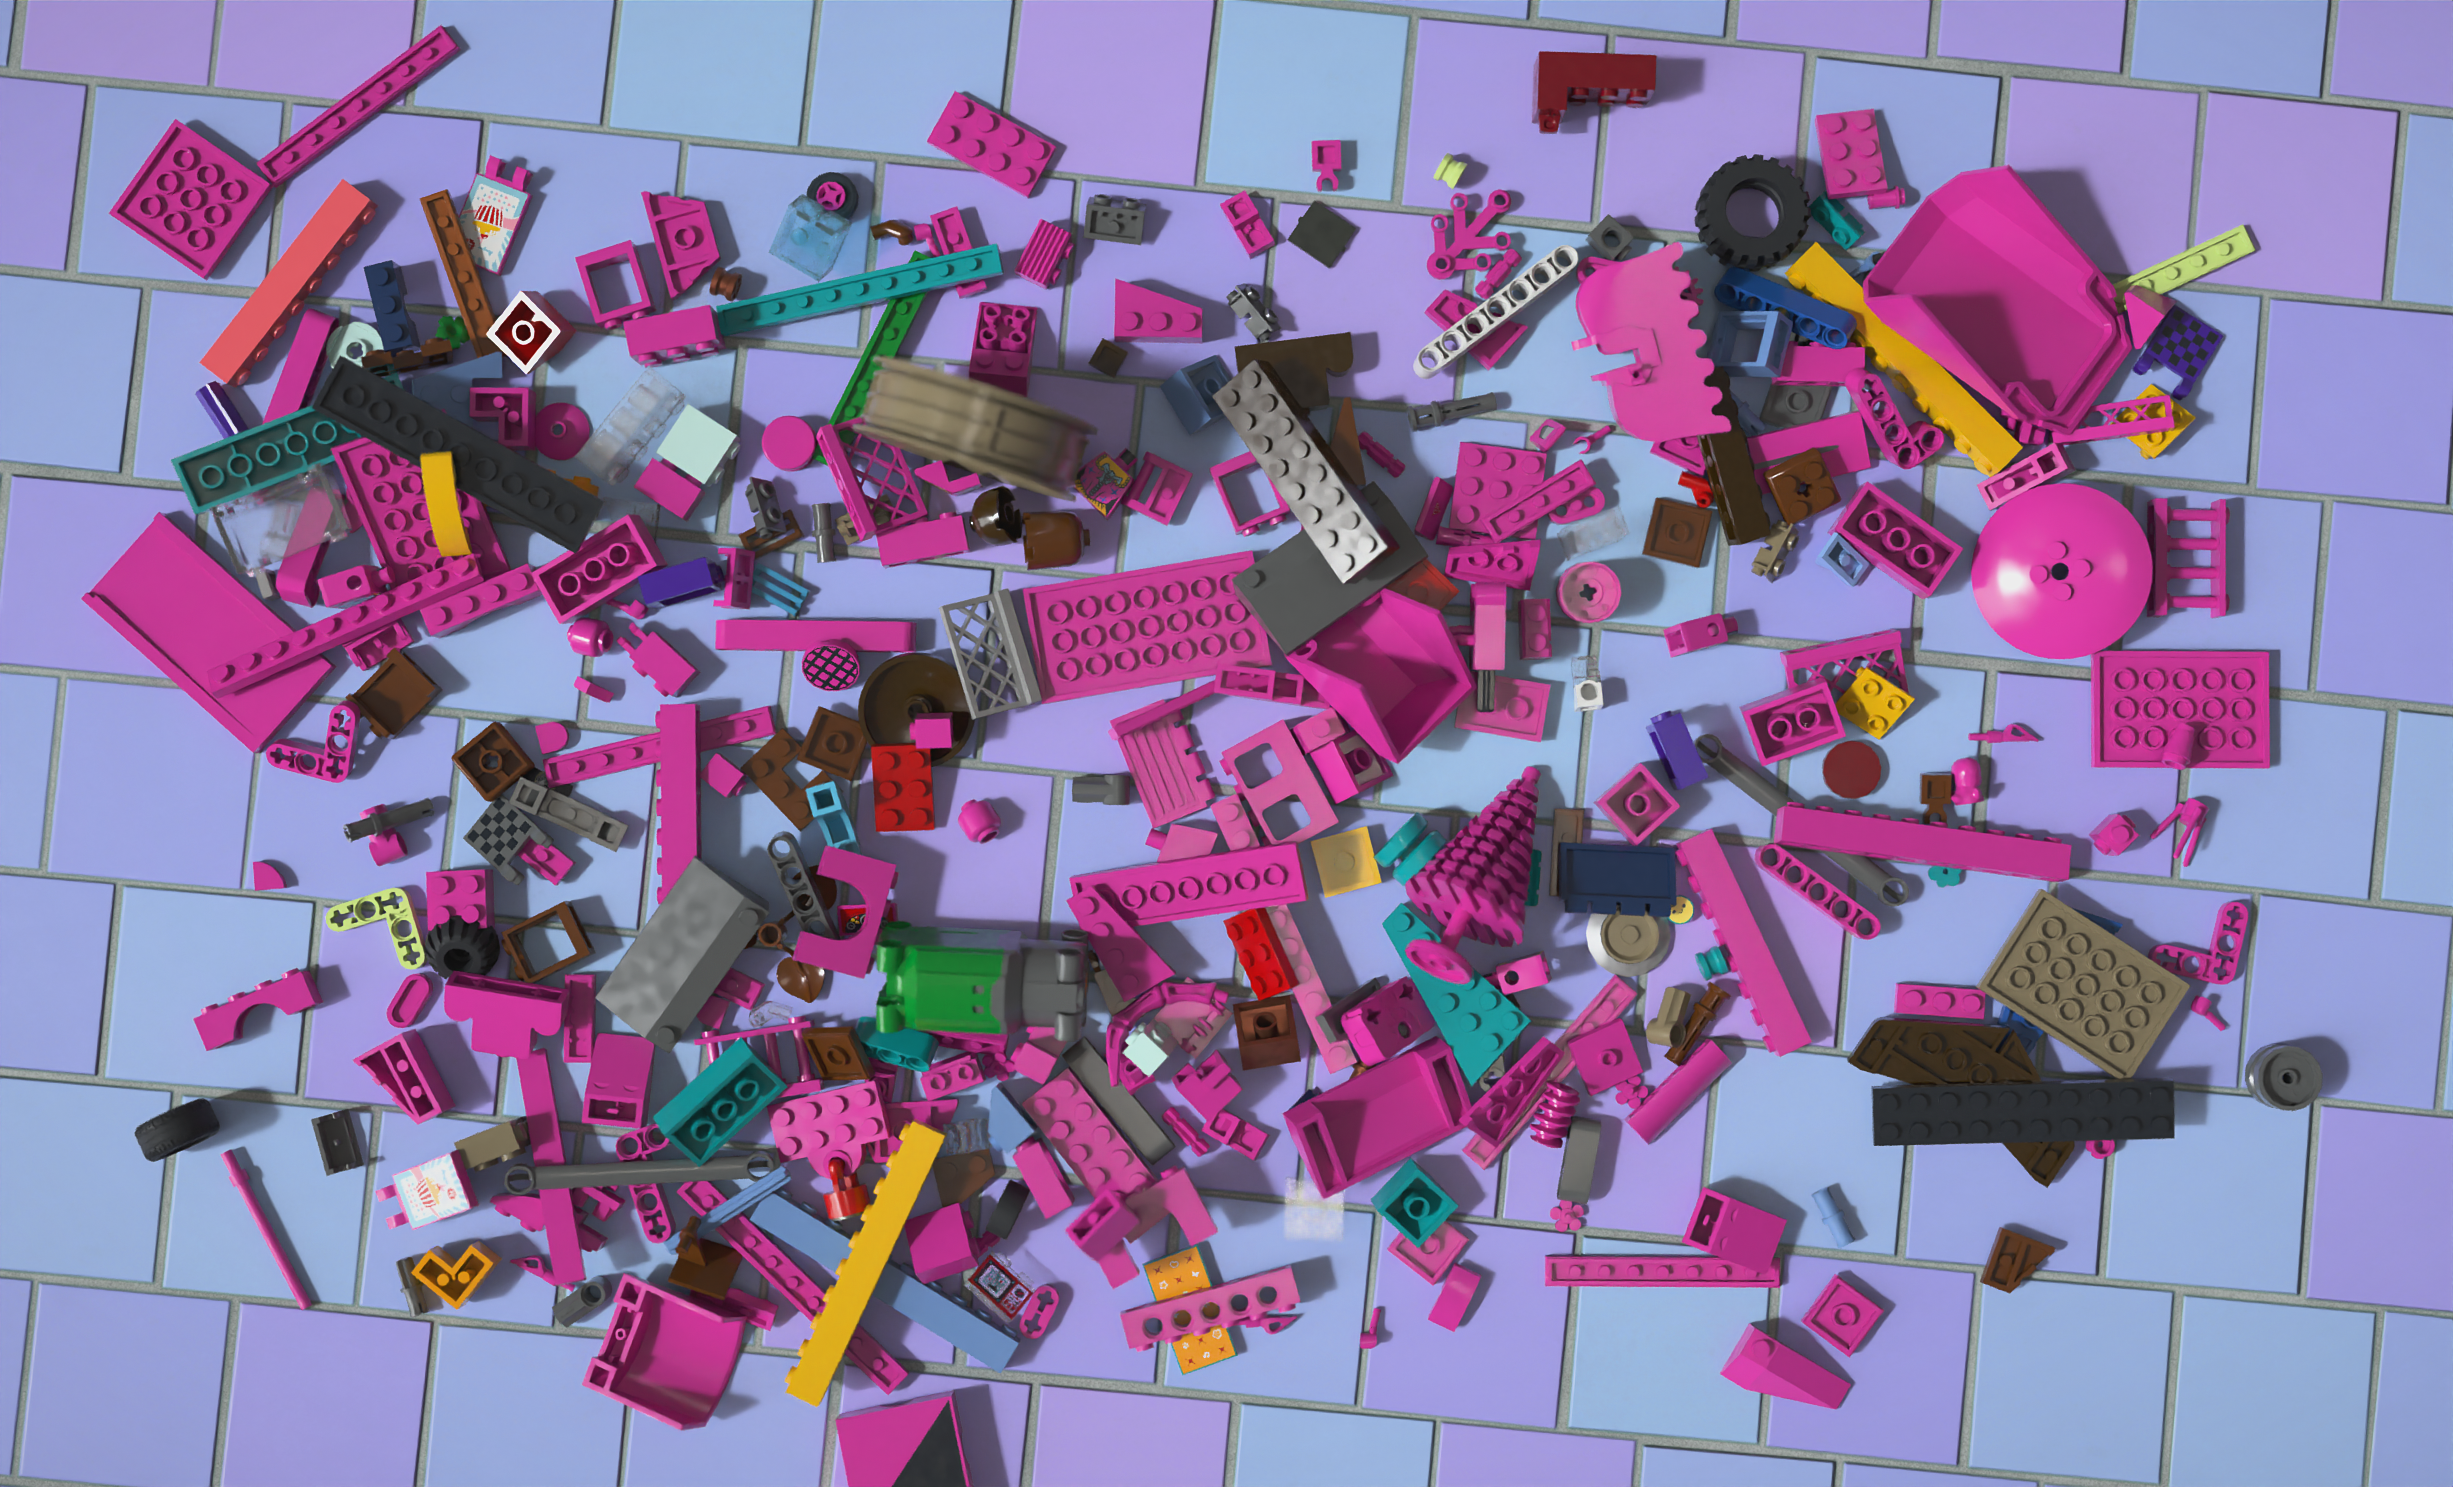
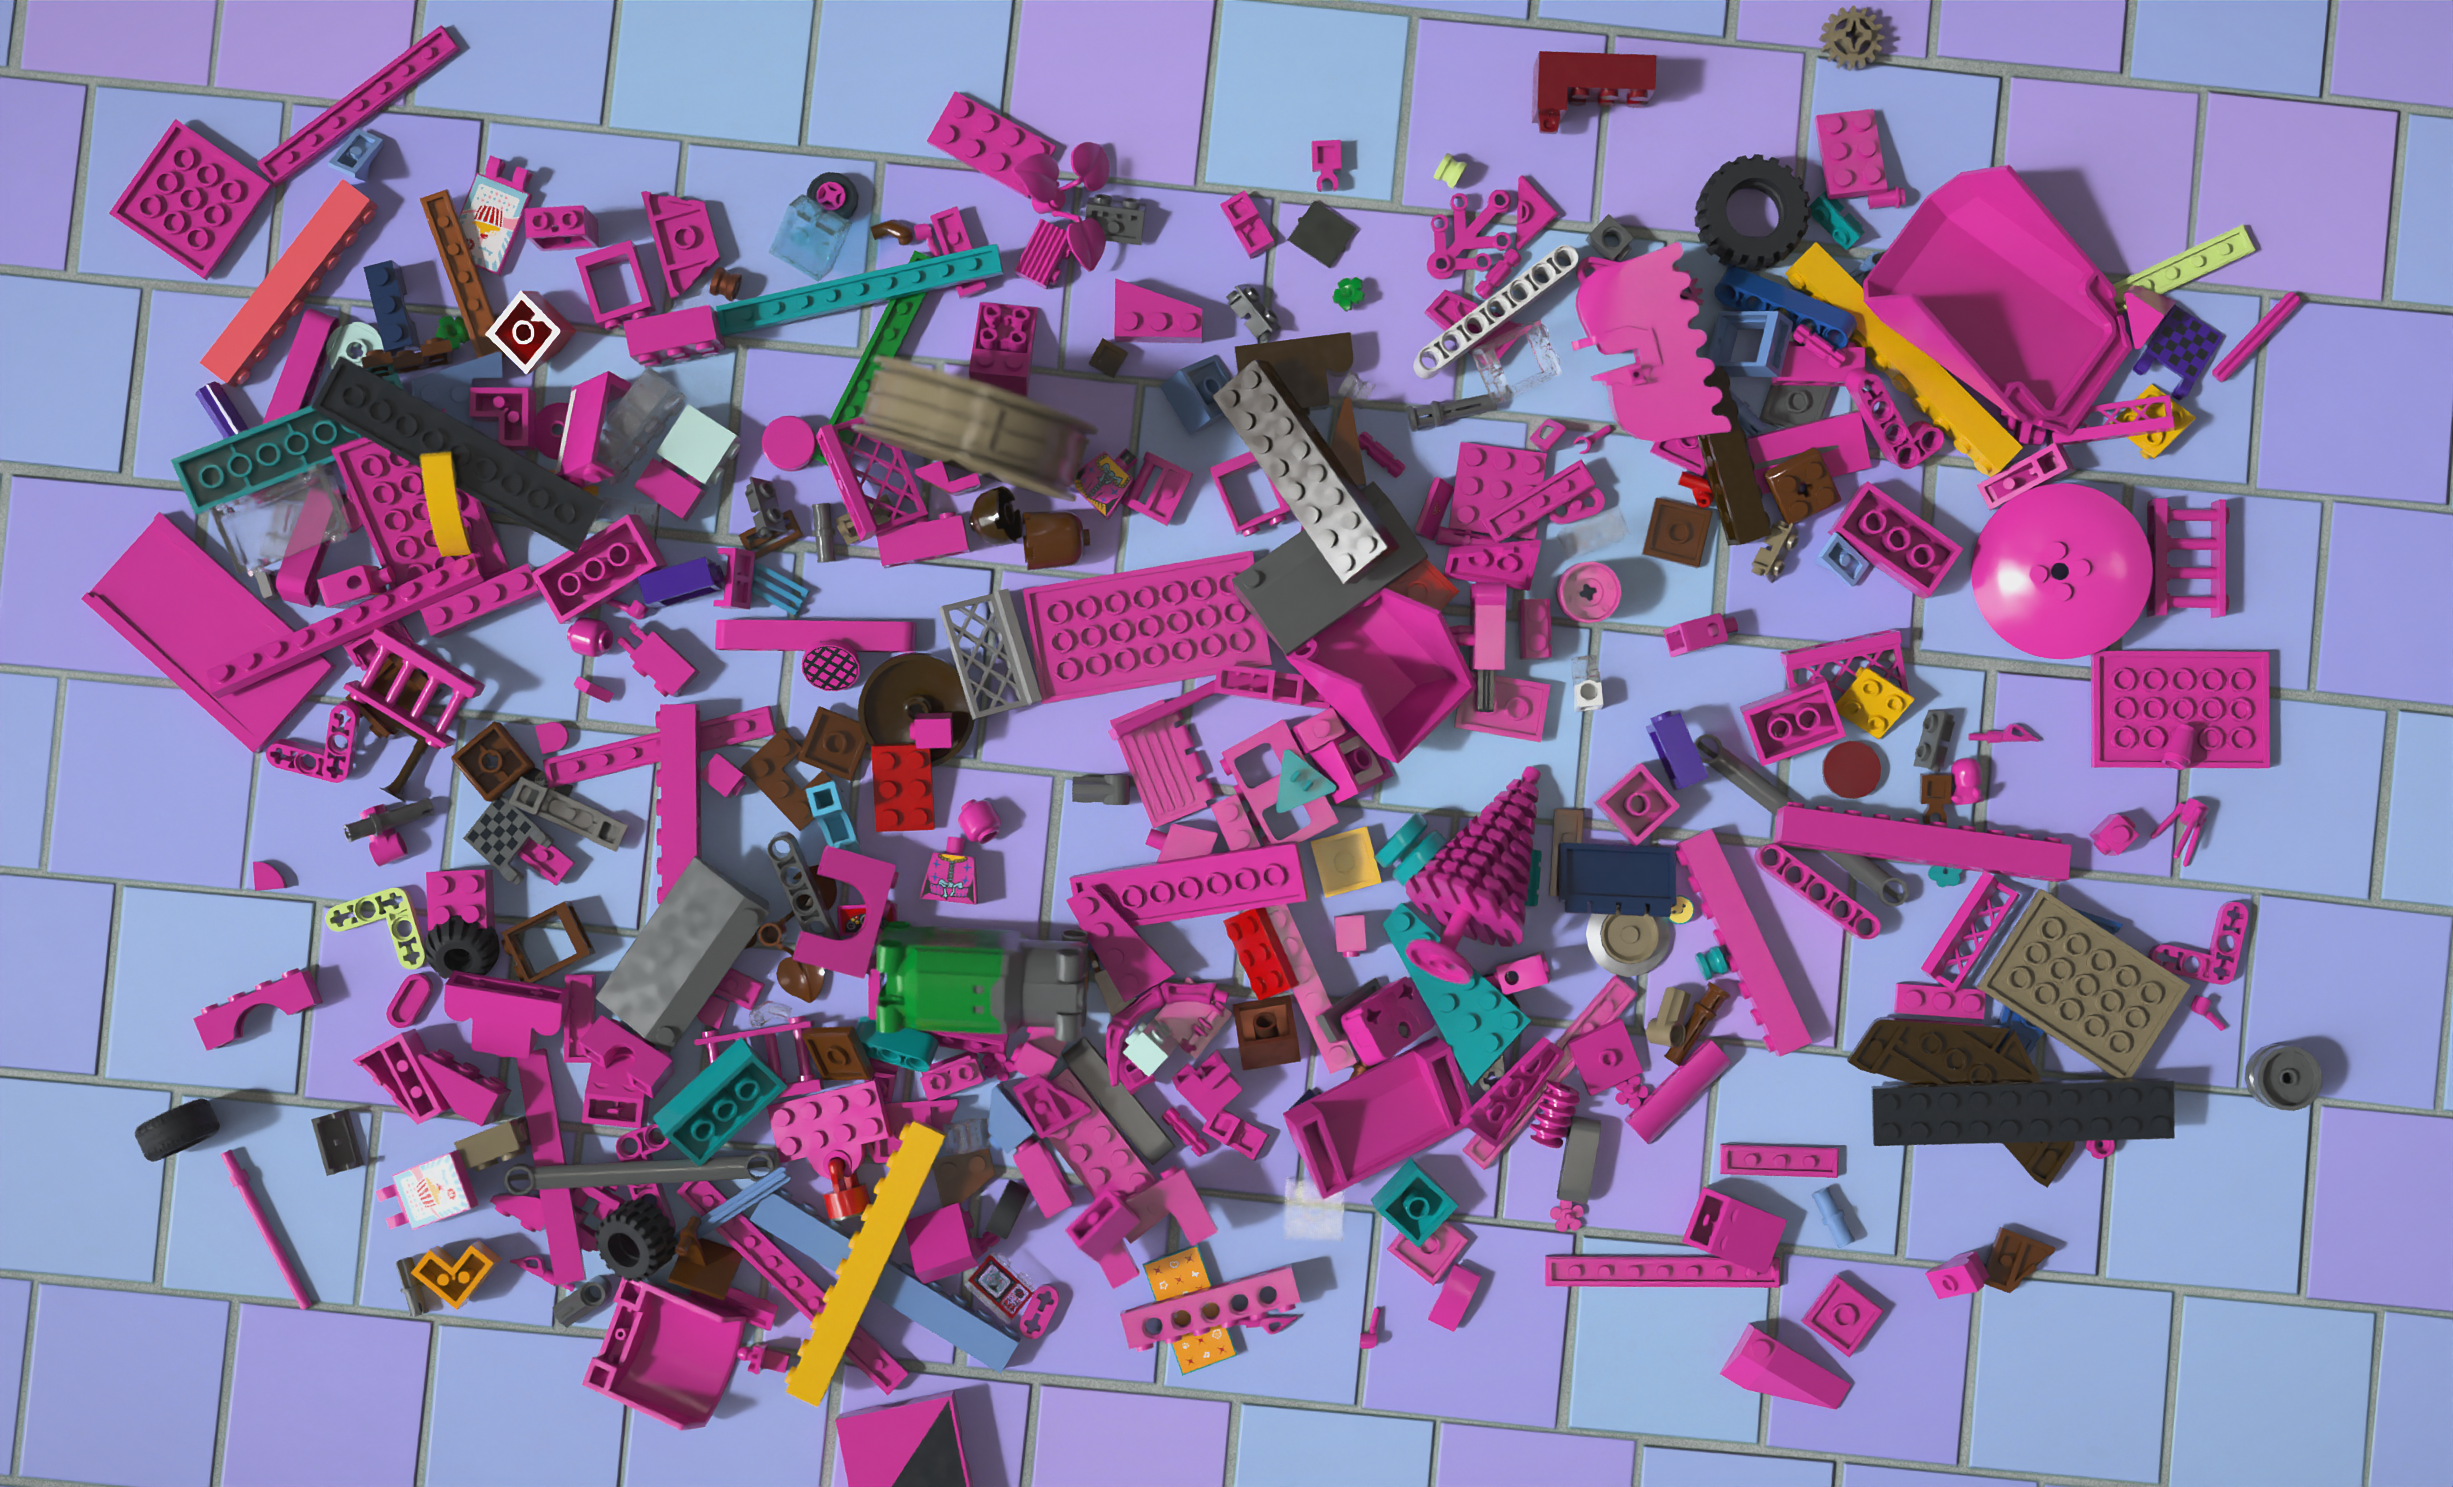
(357, 154): none -> light blue slope
(397, 787): none -> dark brown piece
(438, 672): none -> dark pink fence
(465, 1089): none -> dark pink slope
(552, 225): none -> dark pink window
(584, 428): none -> dark pink panel
(610, 1040): none -> dark pink arch
(636, 1240): none -> black tyre
(763, 1357): none -> dark pink piece
(875, 984): none -> dark pink tile
(951, 875): none -> dark pink torso
(1039, 177): none -> dark pink plant
(1048, 1104): none -> dark pink wing
(1299, 783): none -> teal piece
(1348, 293): none -> green plant
(1350, 935): none -> brick
(1355, 389): none -> clear wheel
(1492, 371): none -> clear window
(1532, 213): none -> dark pink tile
(1779, 1160): none -> dark pink tile
(1818, 346): none -> dark pink axle
(1863, 38): none -> dark tan gear
(1936, 727): none -> dark grey hinge
(1958, 1276): none -> dark pink brick
(1962, 924): none -> dark pink fence
(2256, 336): none -> dark pink axle

